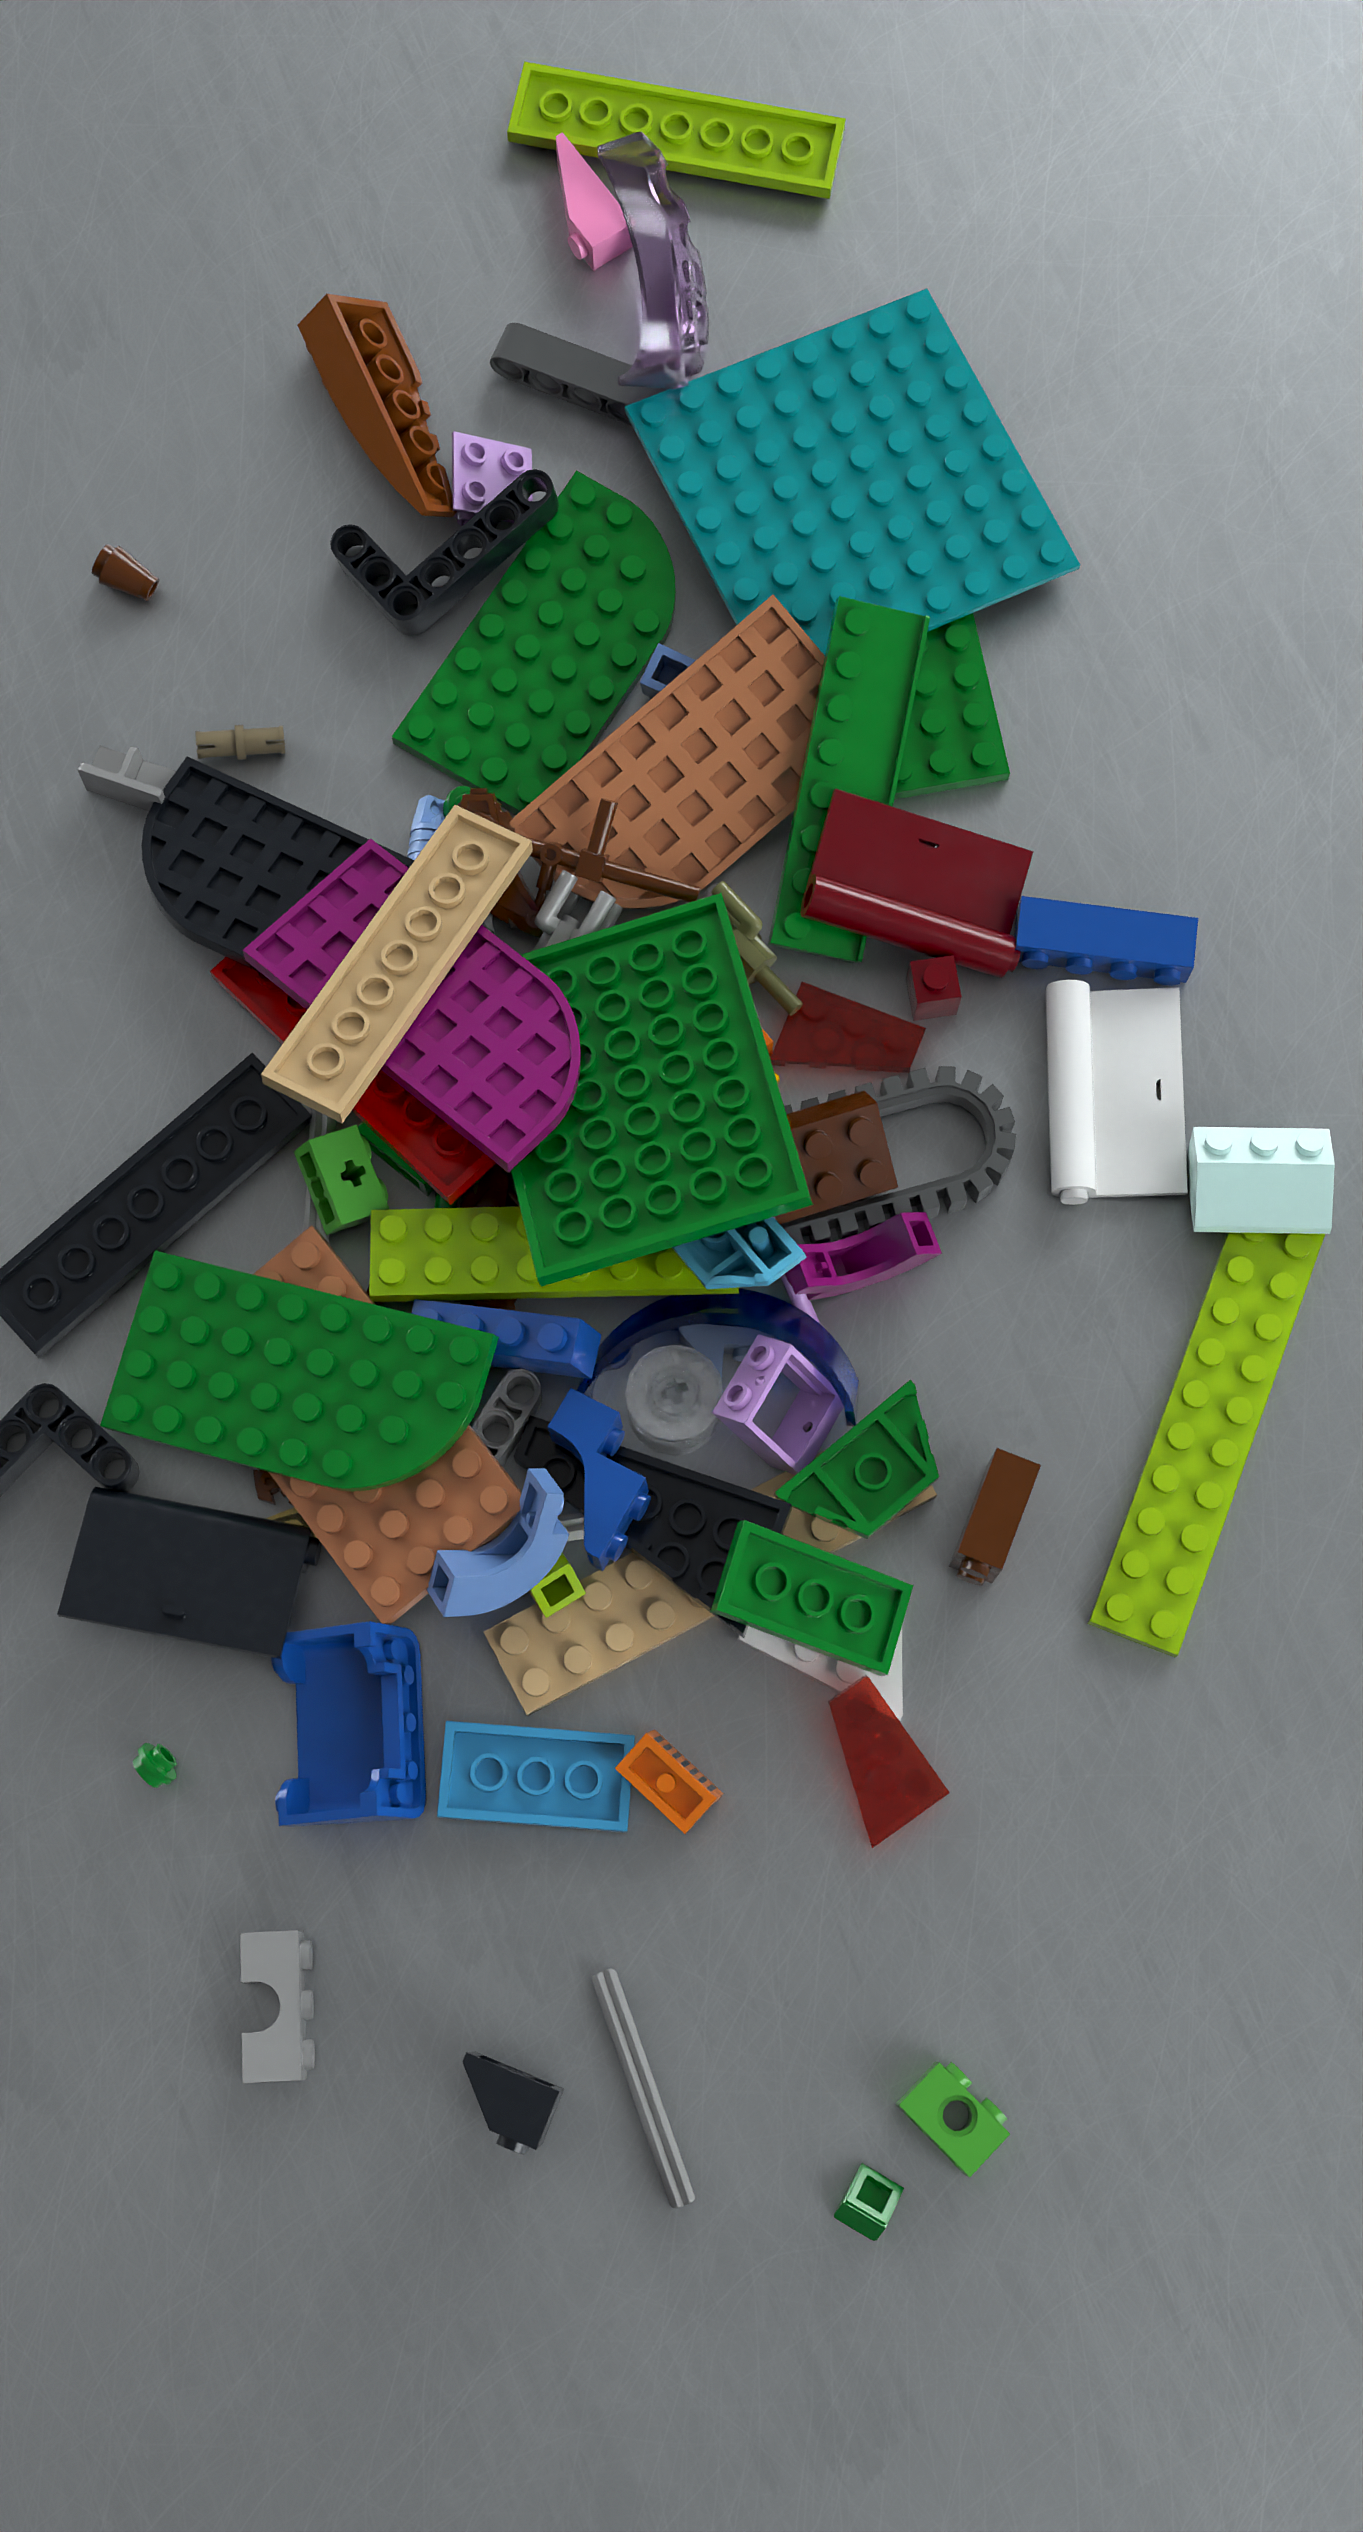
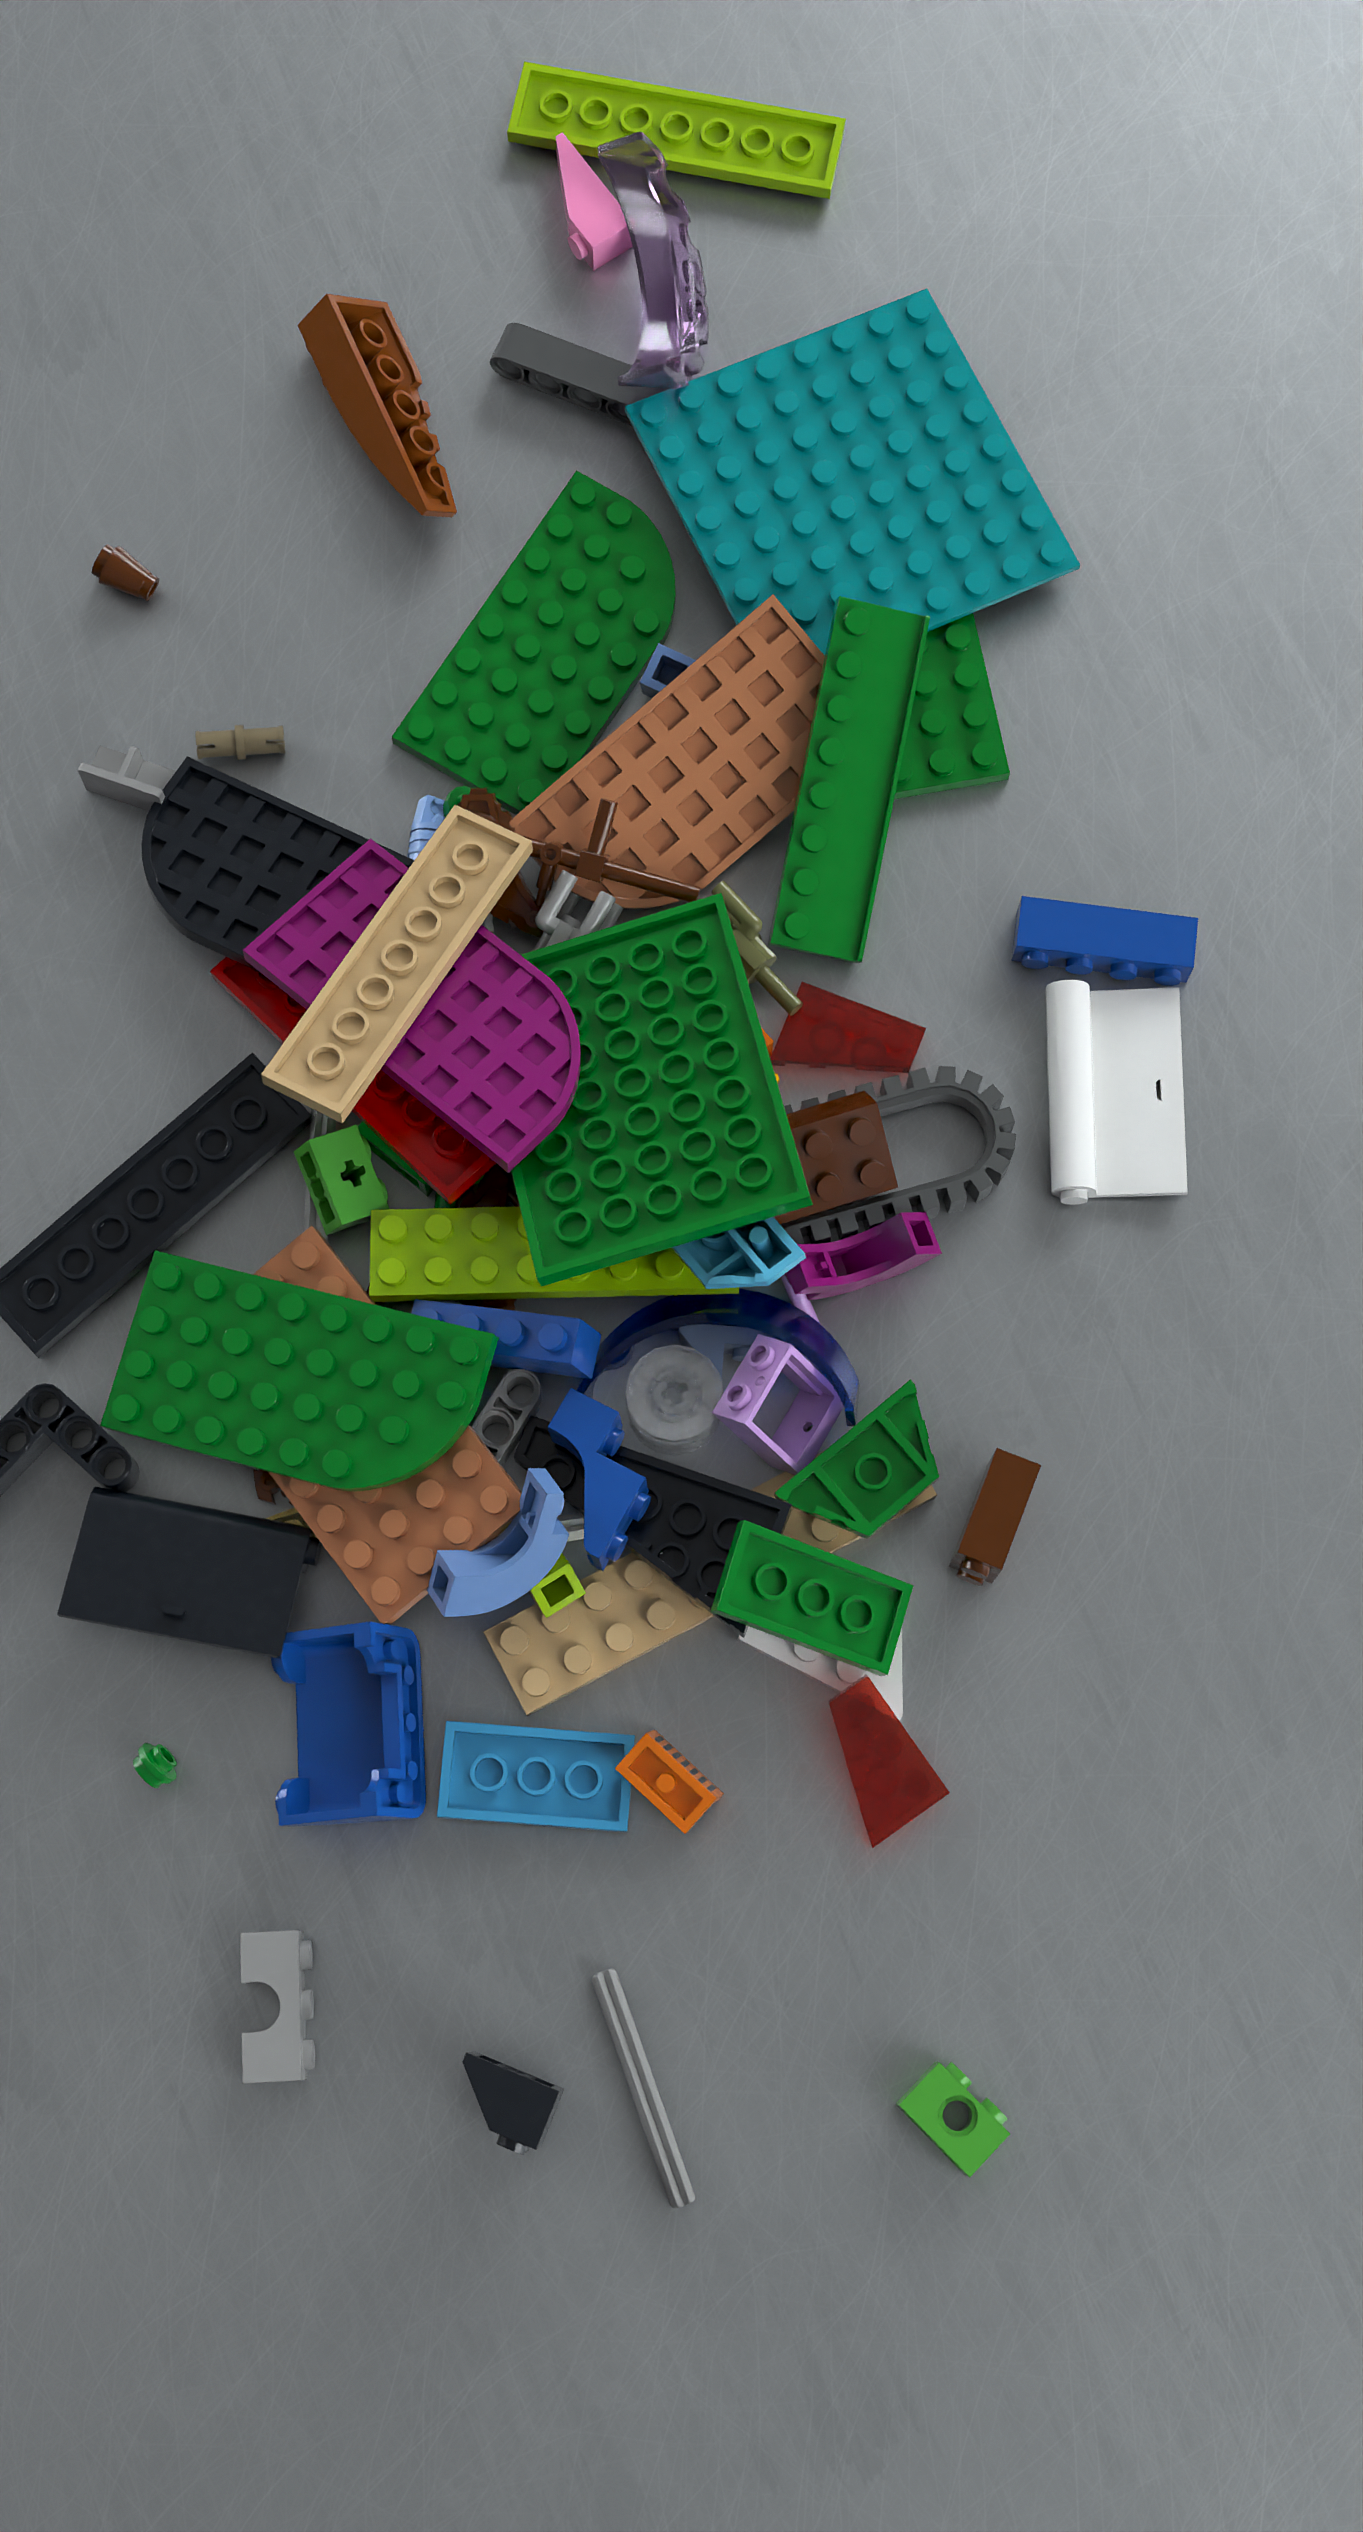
(449, 557): black beam -> none
(483, 471): lavender hinge -> none
(868, 2202): green slope -> none
(890, 883): dark red door -> none
(933, 988): dark red brick -> none
(1204, 1438): lime plate -> none
(1261, 1180): light aqua slope -> none

